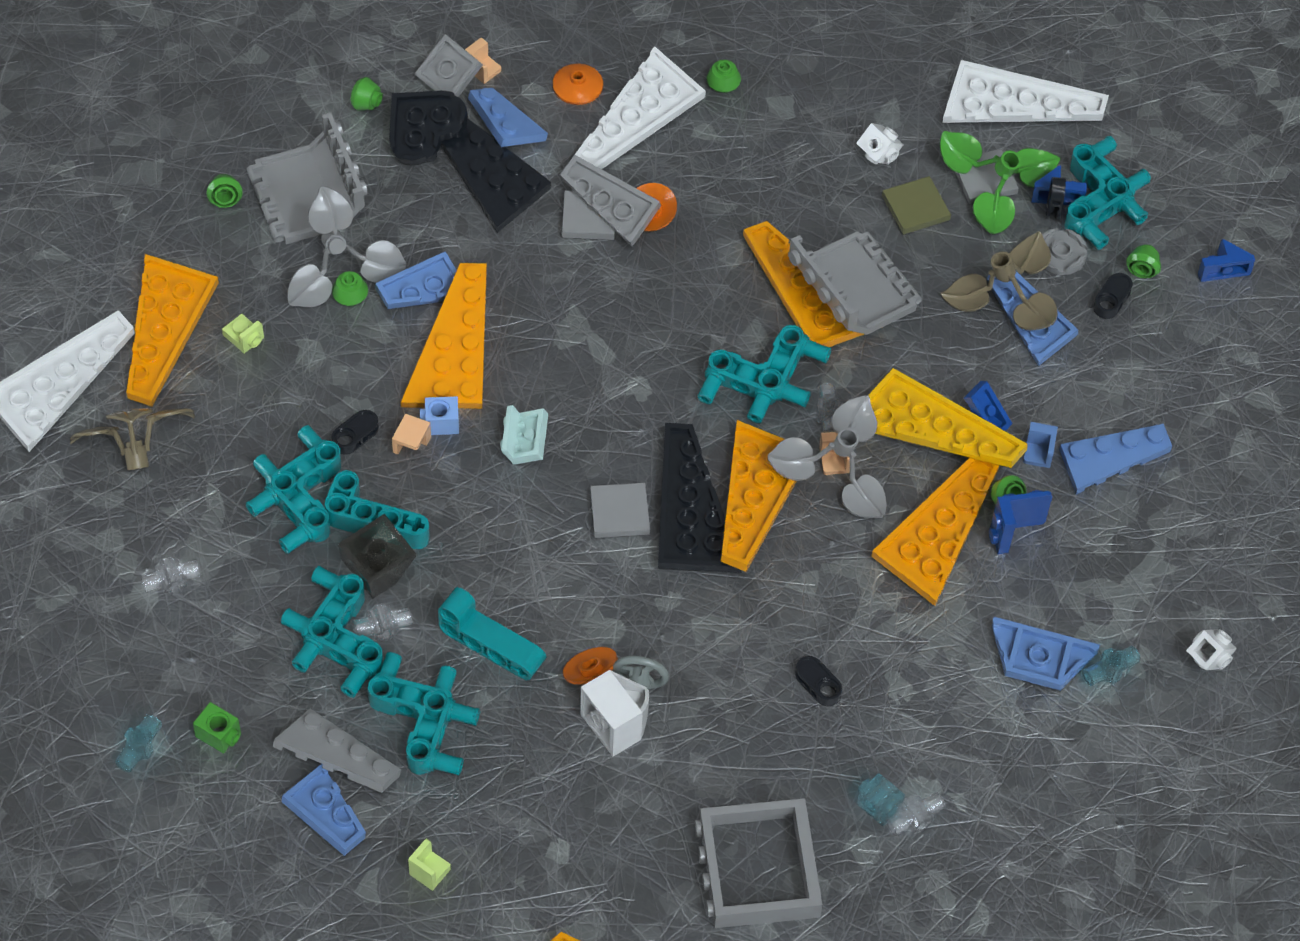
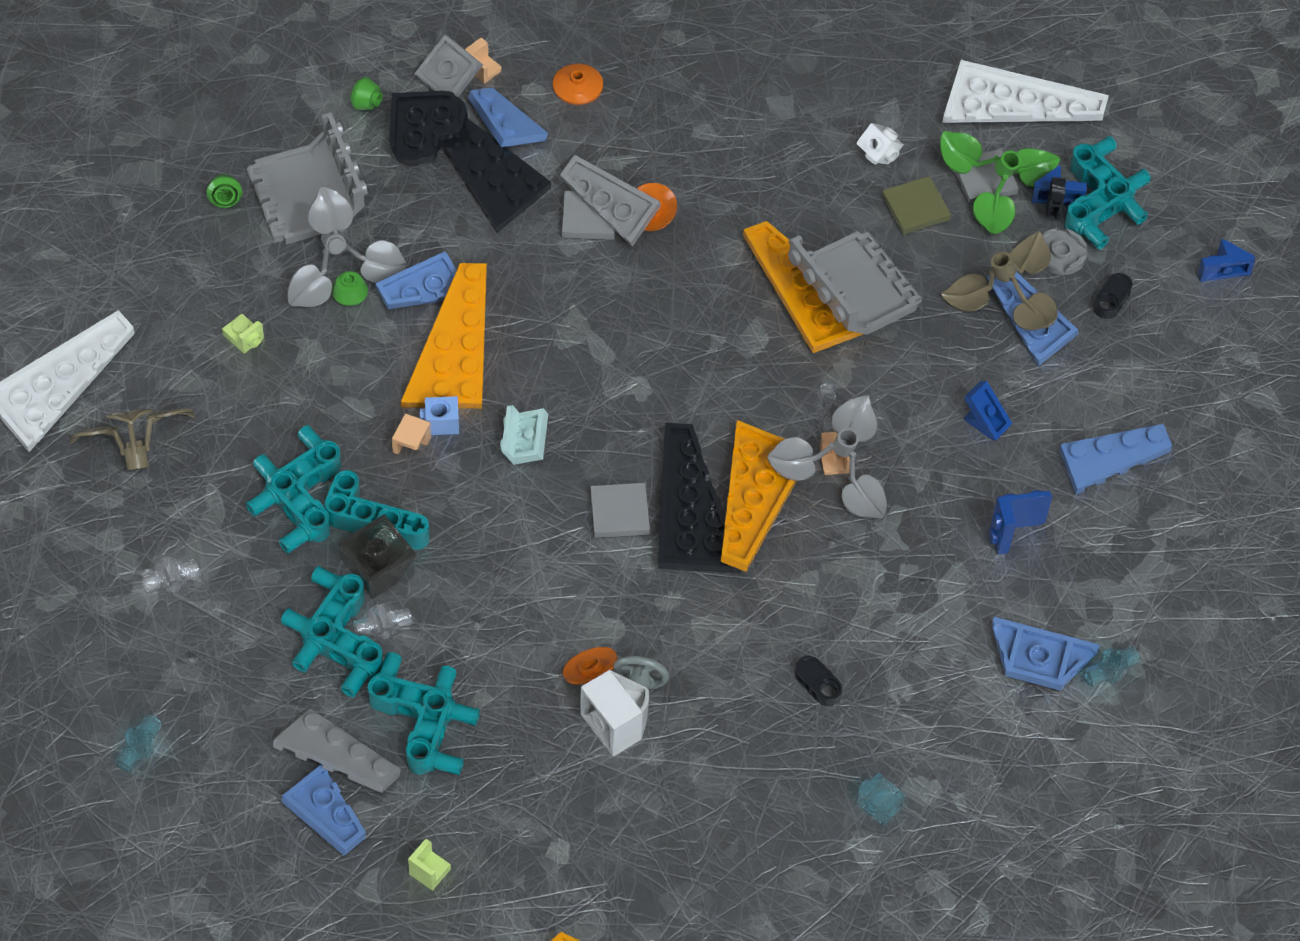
(166, 316): light orange wing -> none
(216, 717): bright green brick -> none
(359, 427): black piece -> none
(487, 637): teal beam -> none
(643, 107): white wing -> none
(723, 76): bright green cone -> none
(751, 378): teal pin -> none
(768, 911): light grey window -> none
(915, 813): clear axle -> none
(926, 418): yellow wing -> none
(933, 535): light orange wing -> none
(1007, 485): bright green cone -> none
(1040, 444): medium blue panel -> none
(1144, 262): bright green cone -> none
(1204, 649): white brick -> none

